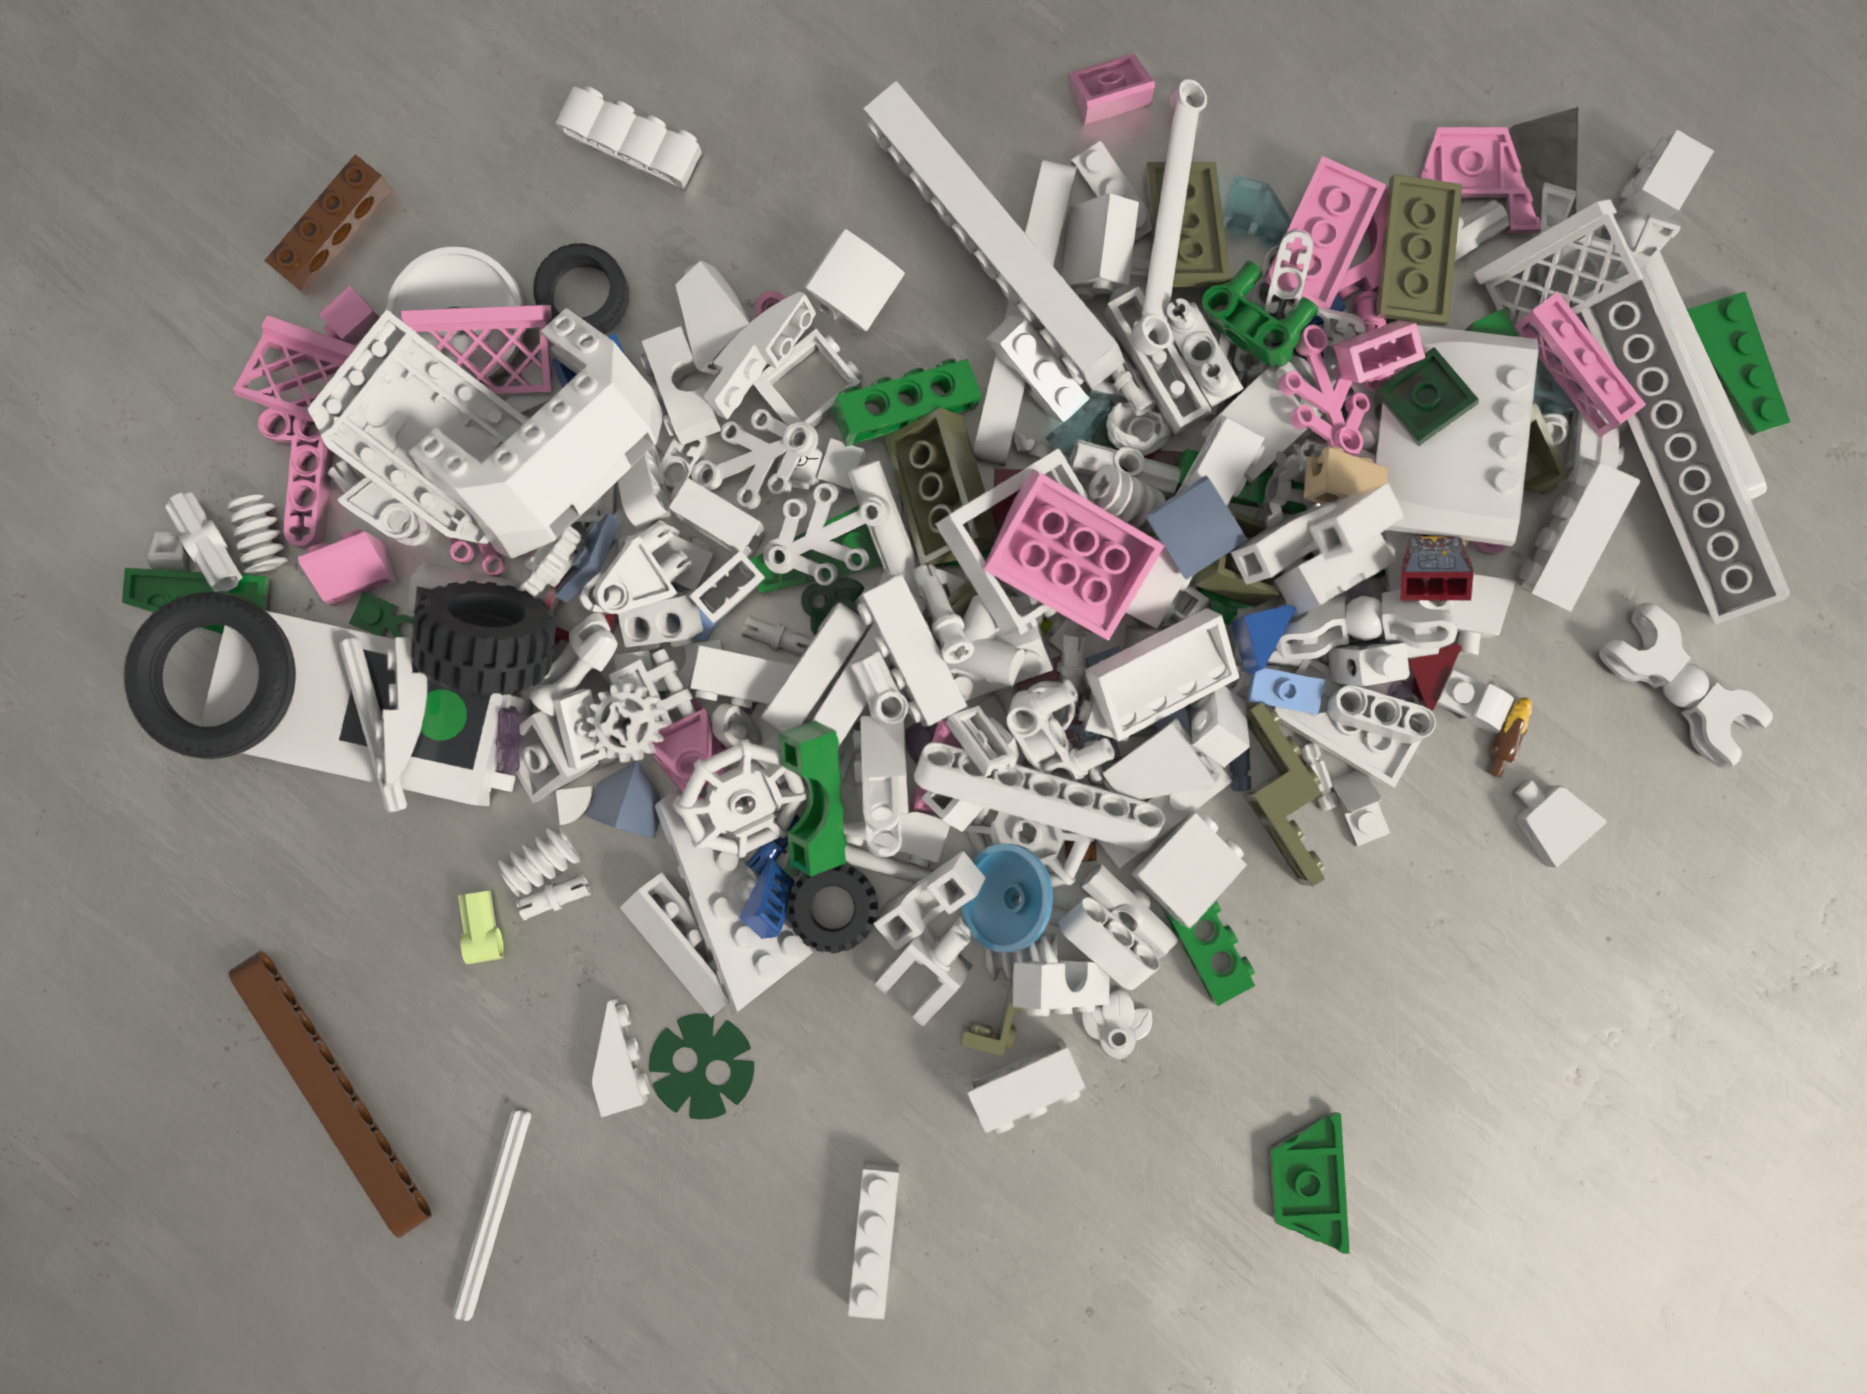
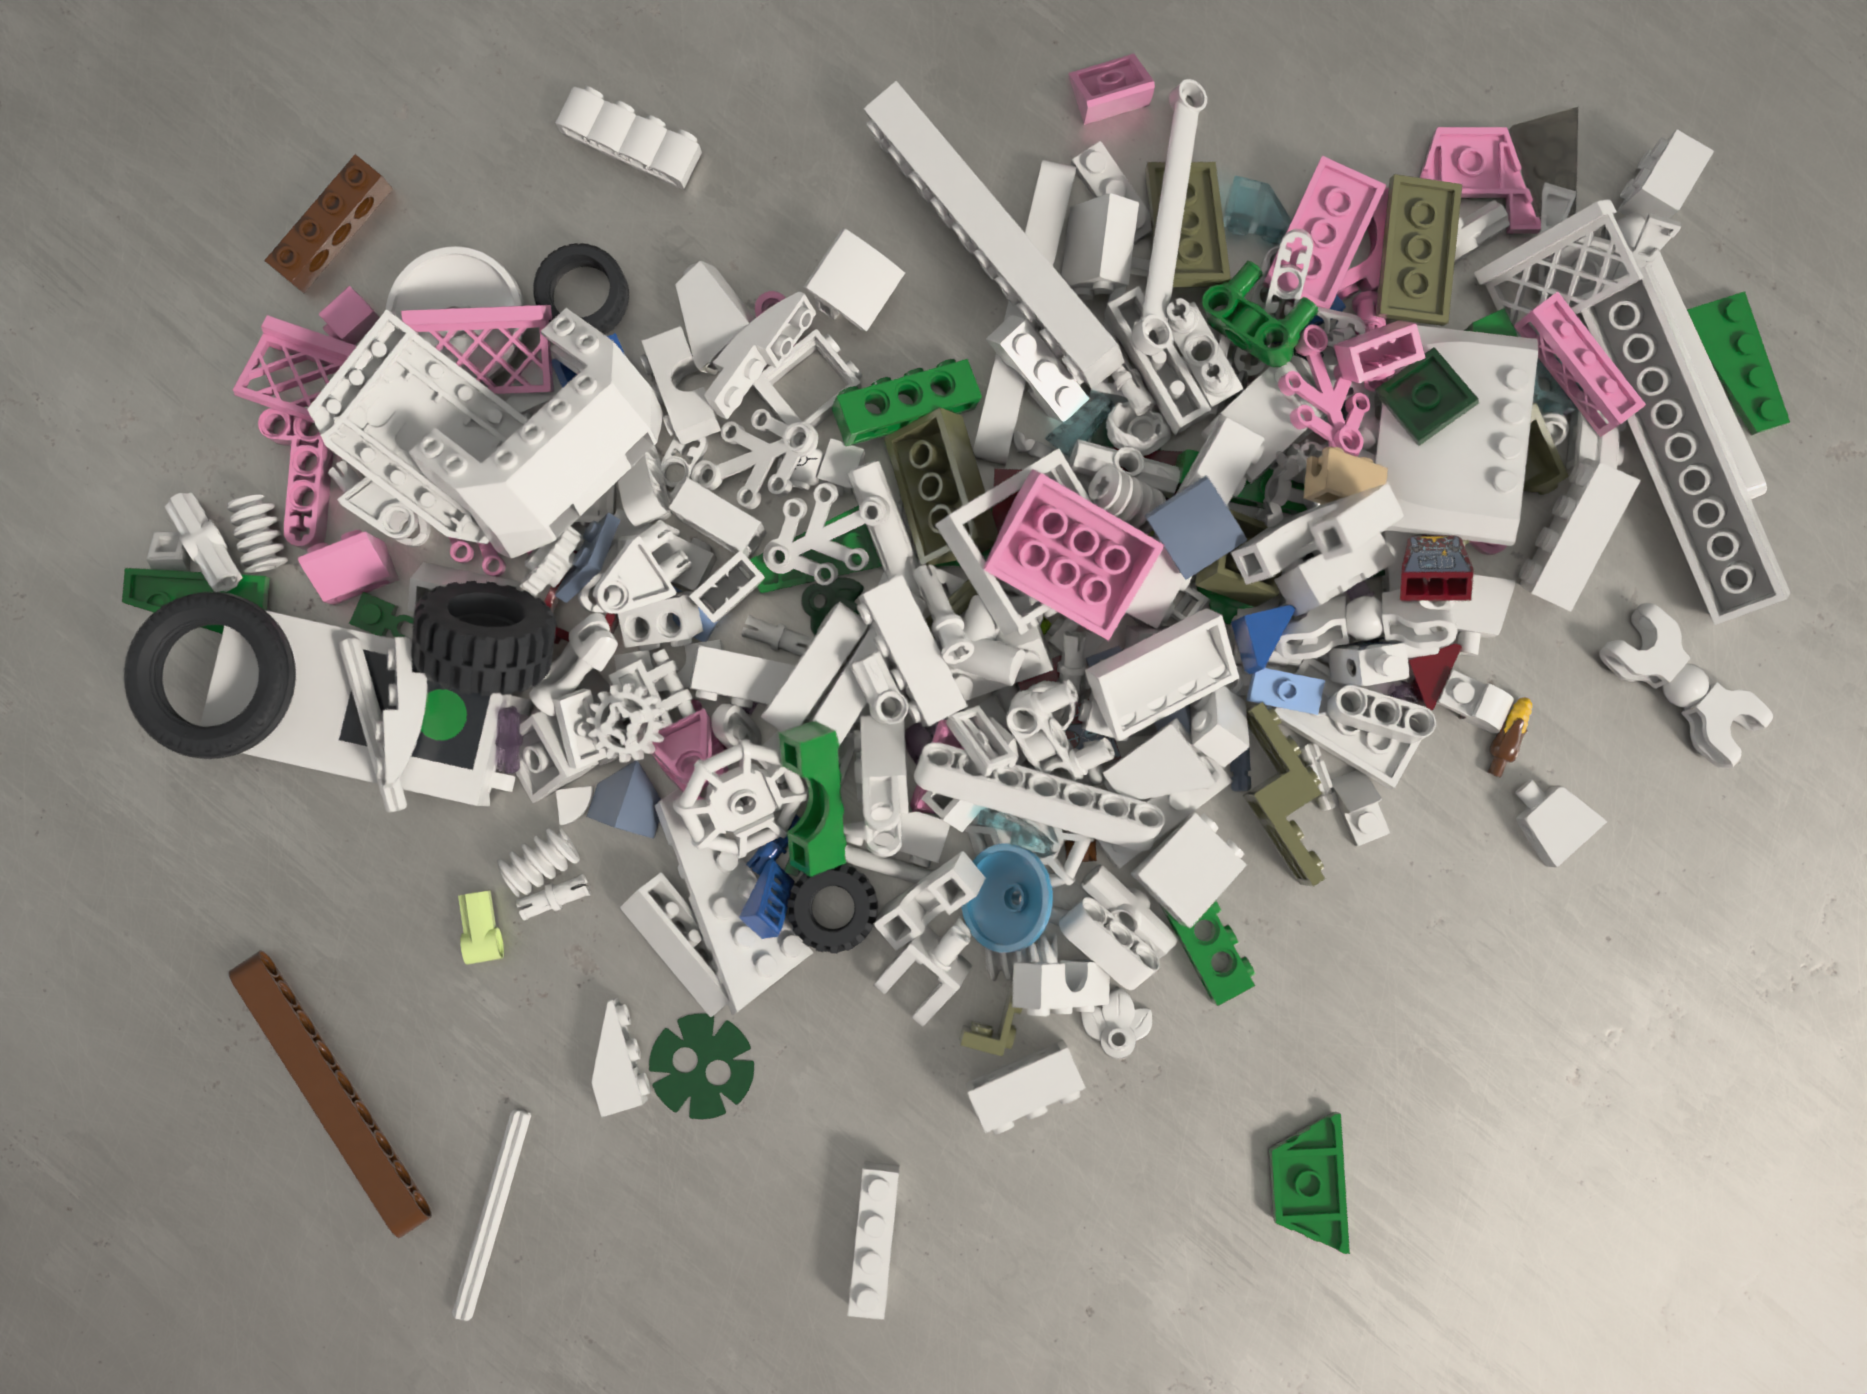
(1023, 833): none -> clear light blue slope

